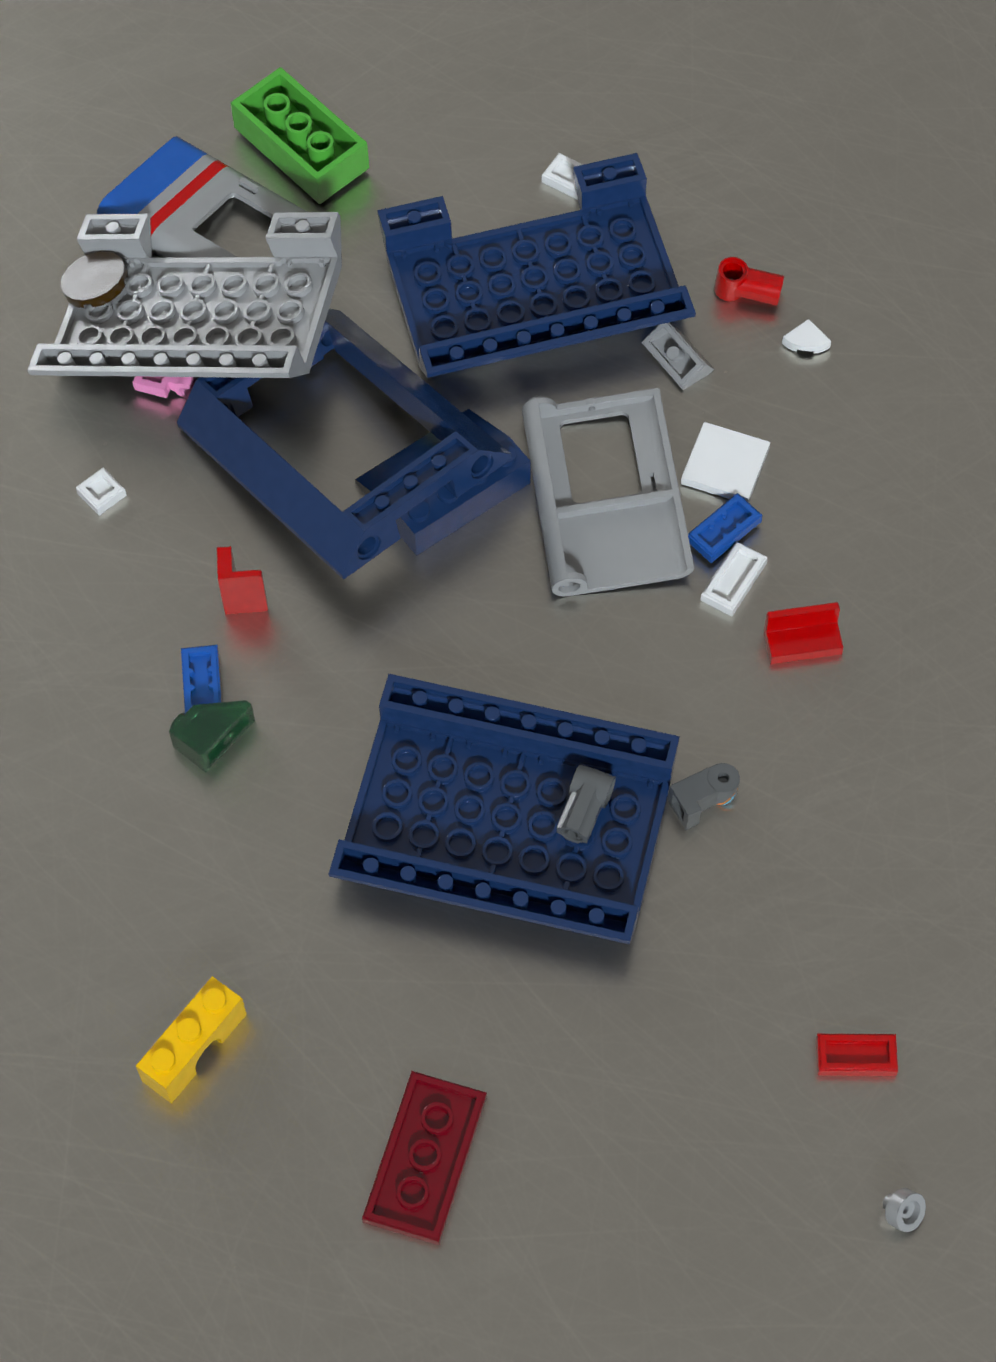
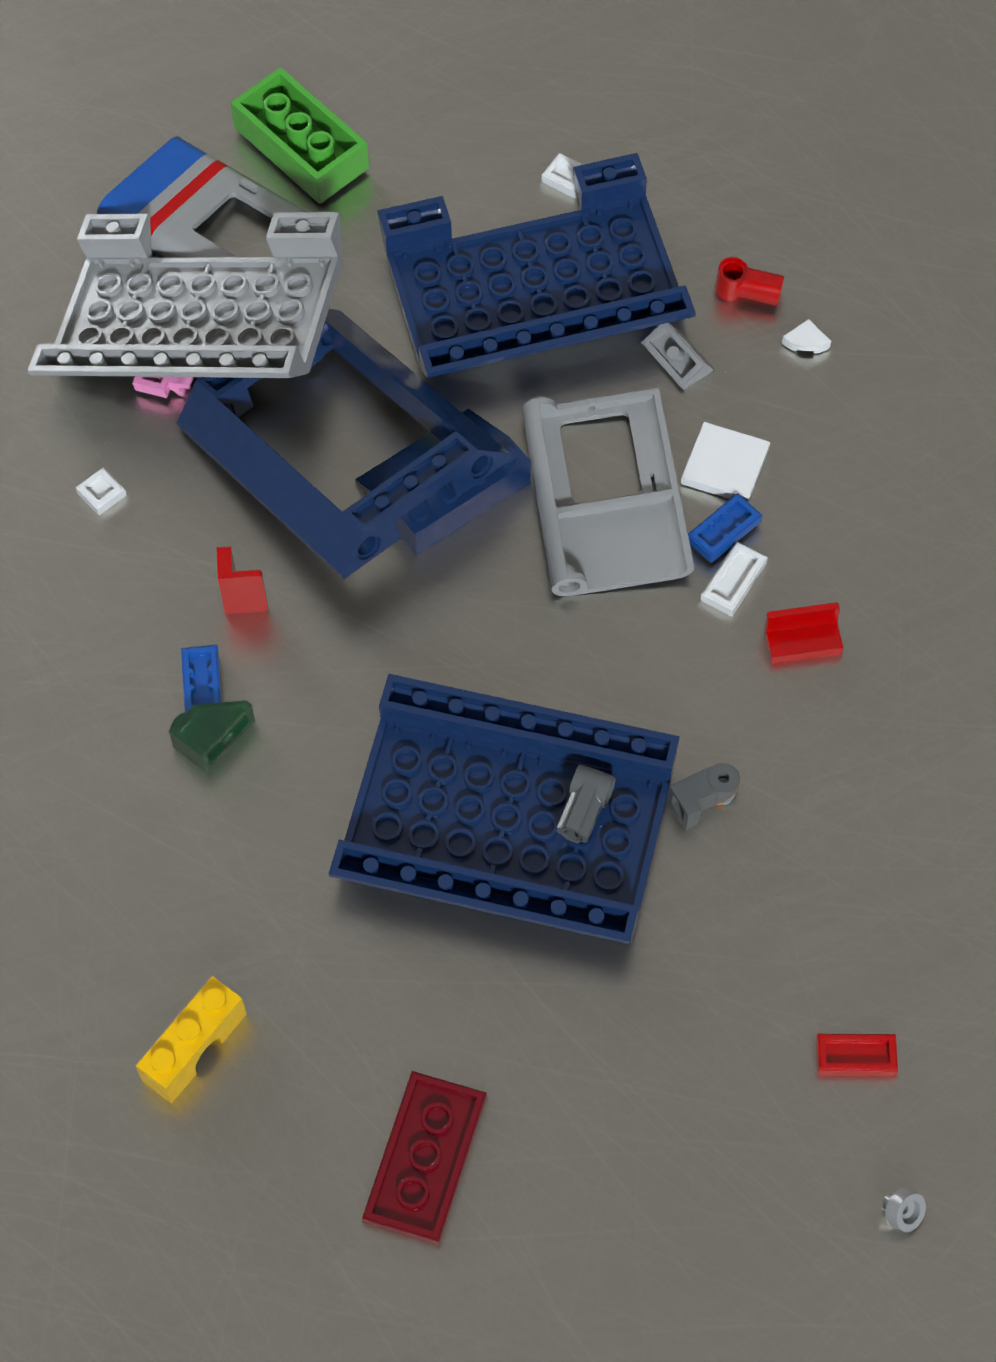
(94, 279): tile -> none

